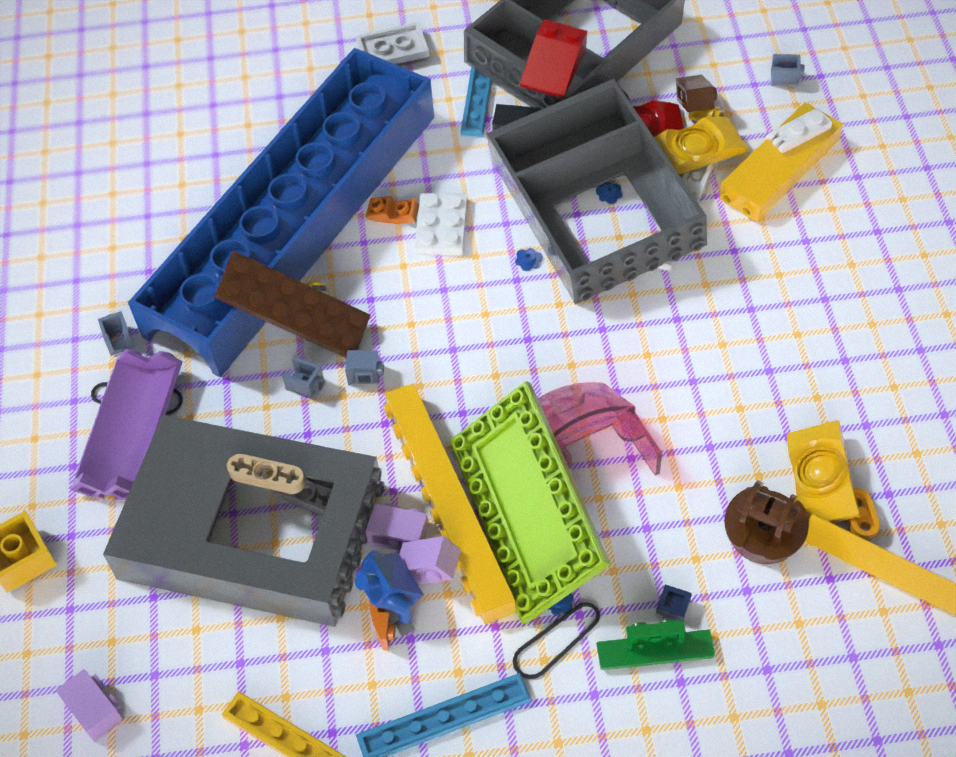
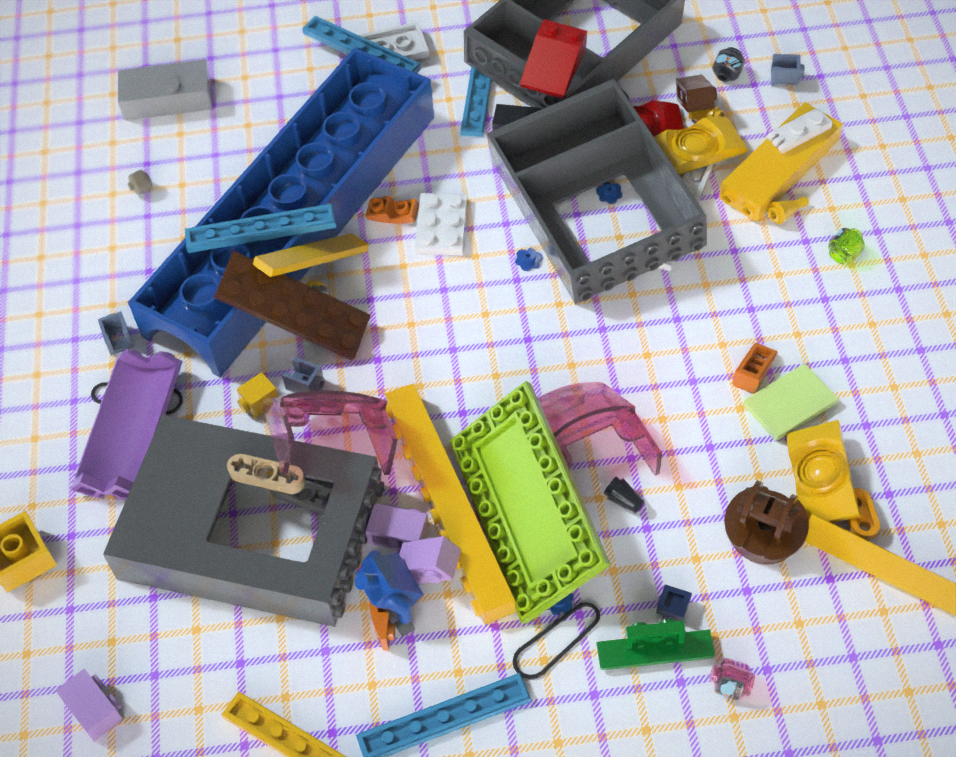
(139, 182): none -> dark tan piece
(164, 89): none -> light grey brick
(254, 393): none -> yellow brick
(259, 228): none -> dark azure tile
(294, 410): none -> clear pink windscreen
(310, 254): none -> yellow tile
(346, 40): none -> dark azure tile
(363, 367): sand blue window -> none
(623, 495): none -> black cone
(728, 64): none -> head
(732, 679): none -> clear pink head
(754, 369): none -> orange slope
(782, 210): none -> yellow cone
(790, 402): none -> yellowish green tile
(846, 245): none -> clear neon green head

